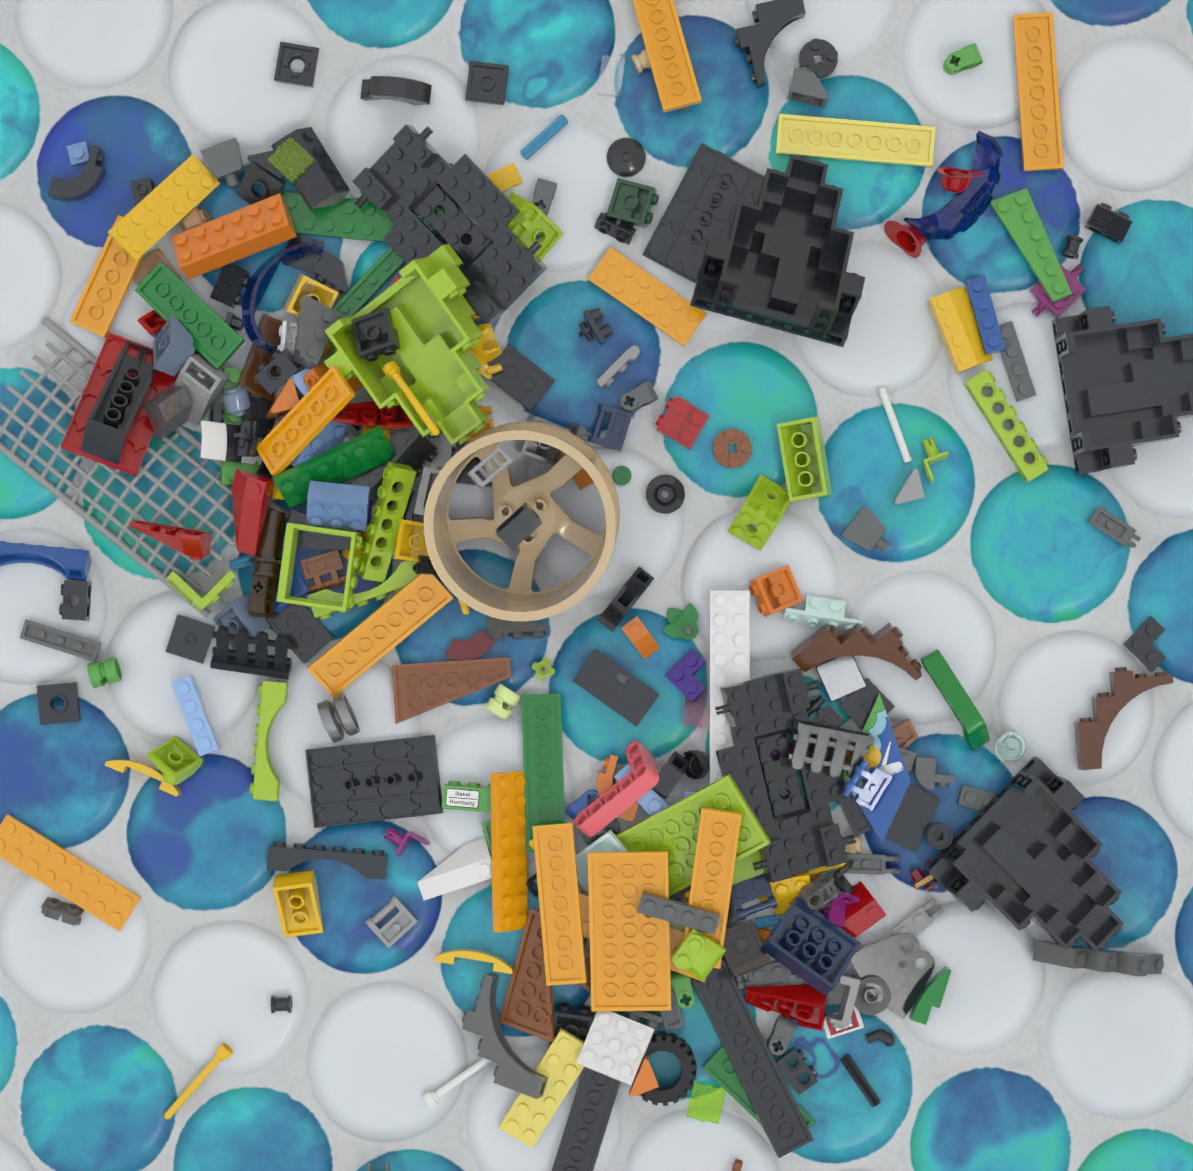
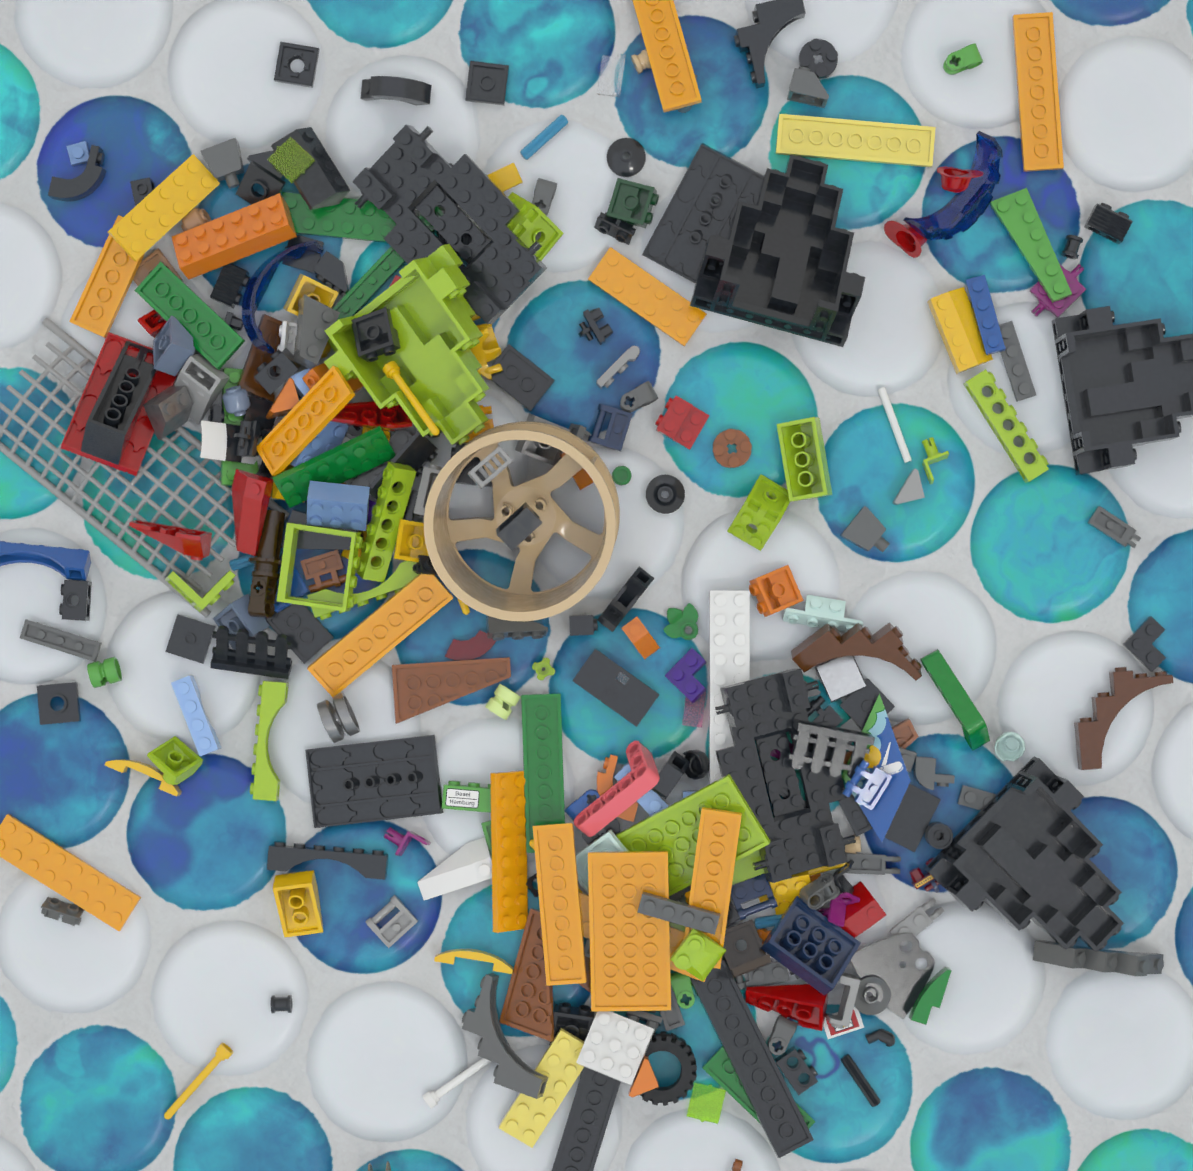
(582, 625): none -> black brick

